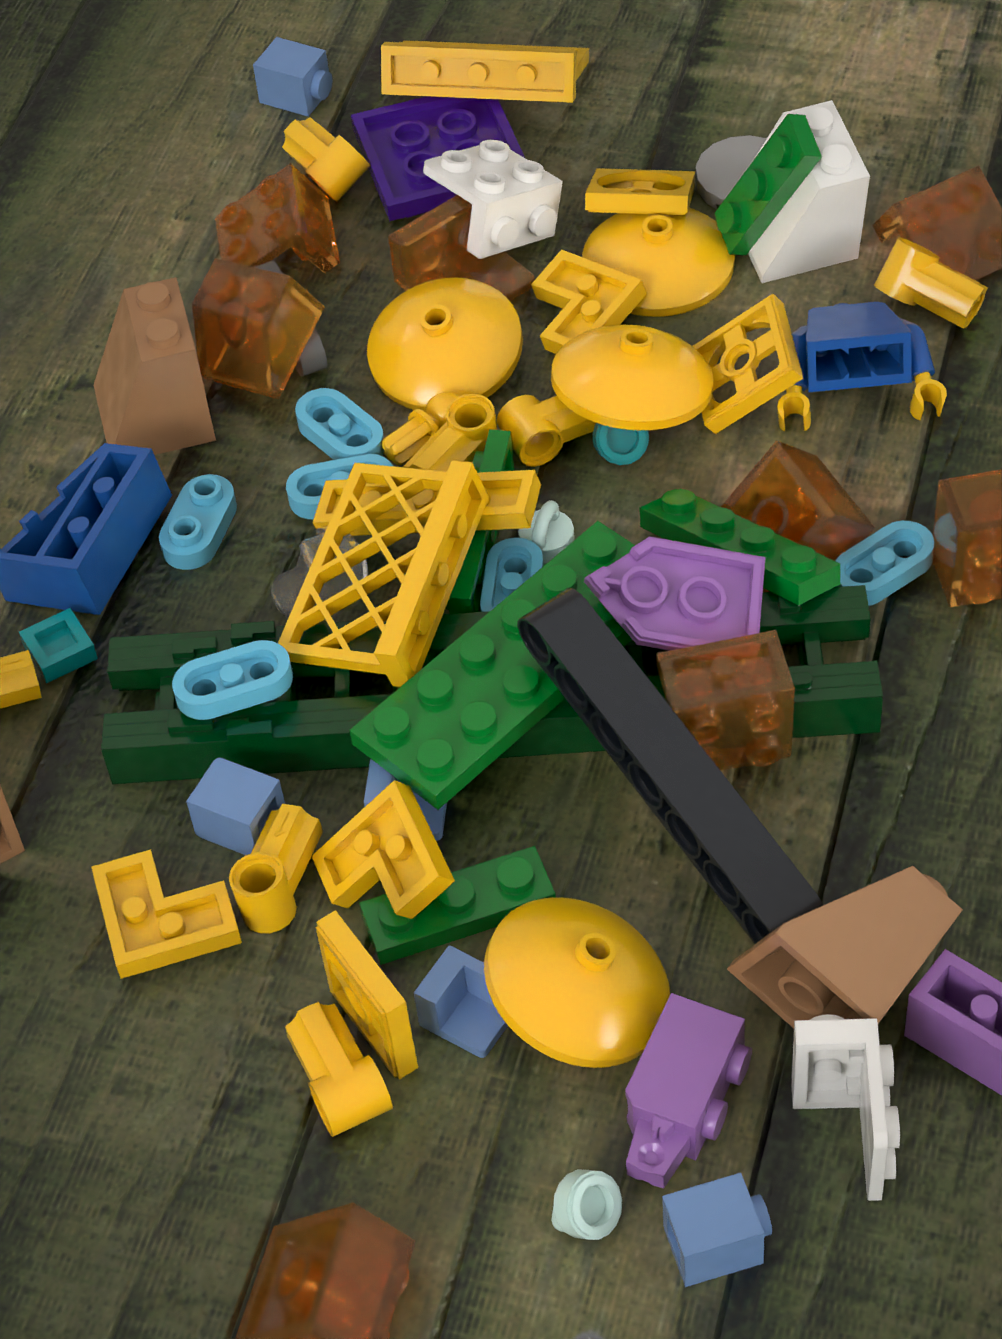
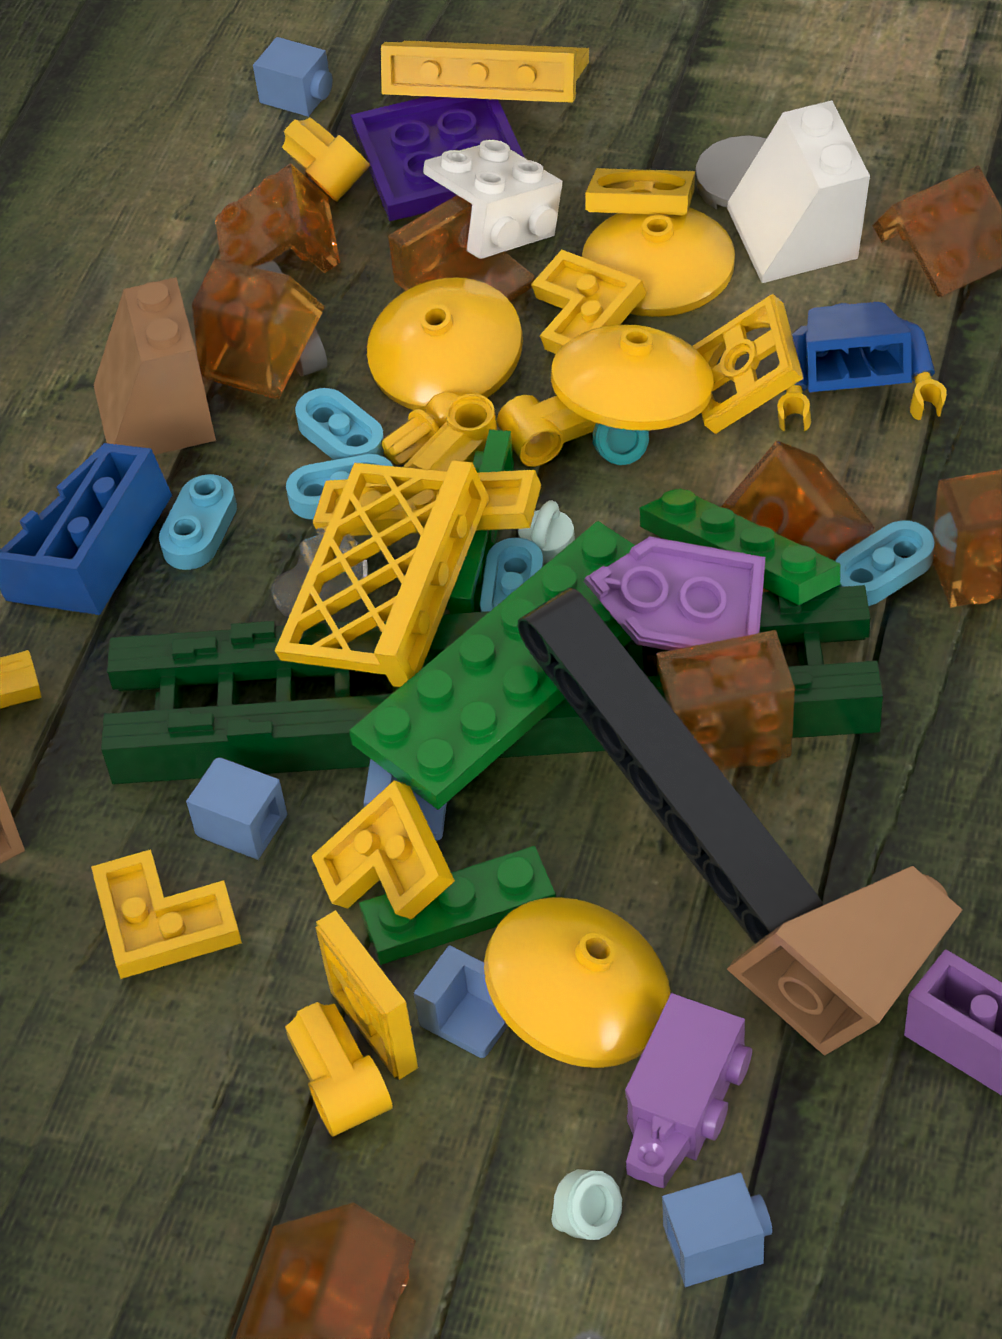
(58, 645): teal plate -> none
(232, 679): medium azure plate -> none
(270, 874): yellow piece -> none
(767, 184): green plate -> none
(845, 1067): white bracket -> none
(918, 277): yellow piece -> none

